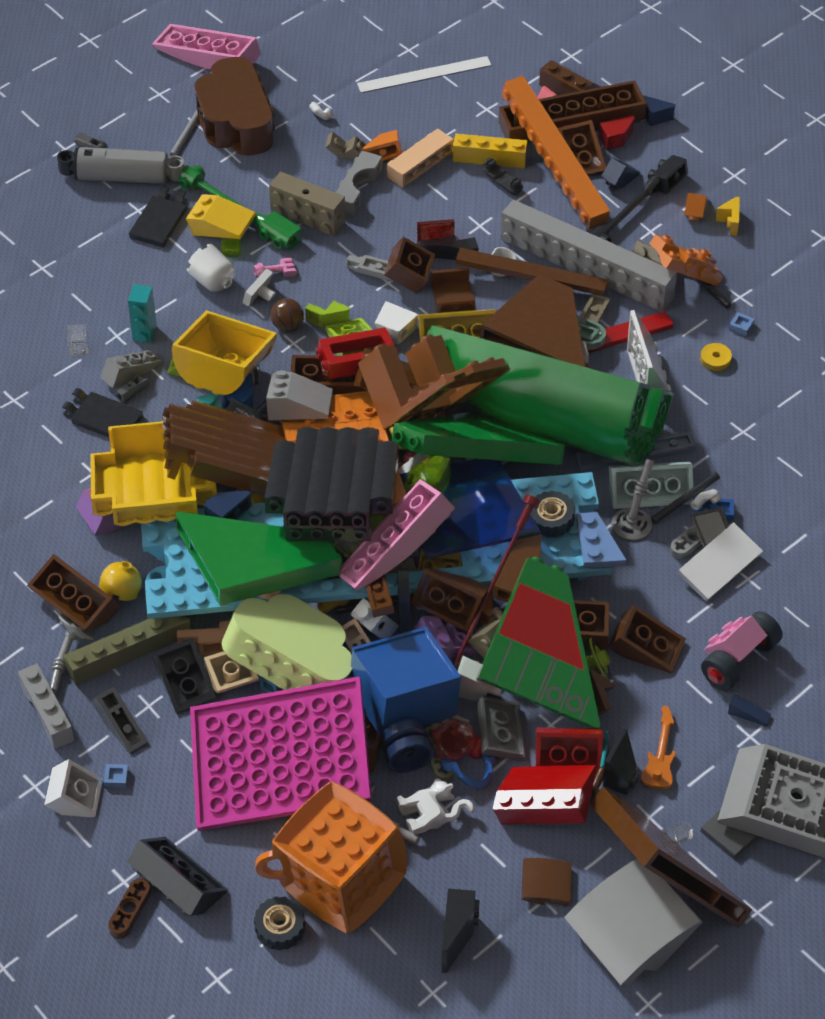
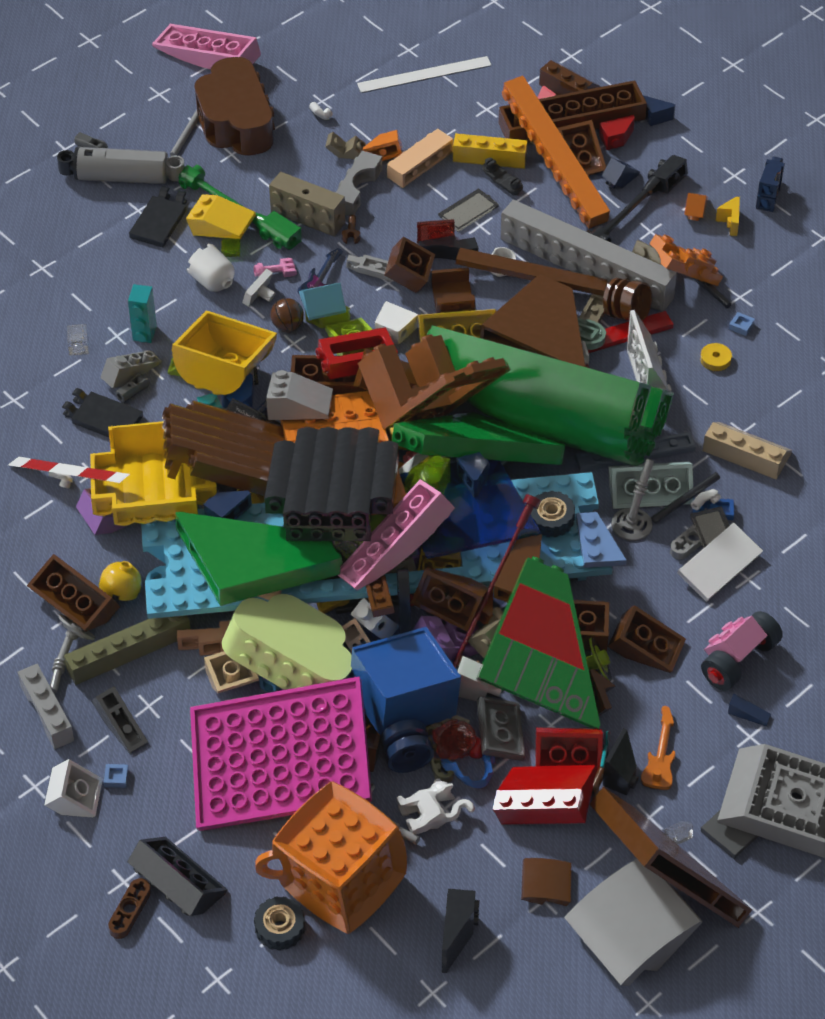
(66, 480): none -> white arm
(69, 469): none -> sticker
(183, 675): black slope -> none
(316, 280): none -> dark blue piece
(323, 301): none -> medium azure slope
(351, 232): none -> reddish brown bar
(469, 209): none -> clear smoke piece
(473, 472): none -> dark blue slope
(627, 295): none -> reddish brown wheel
(745, 449): none -> tan slope
(770, 184): none -> dark blue hips

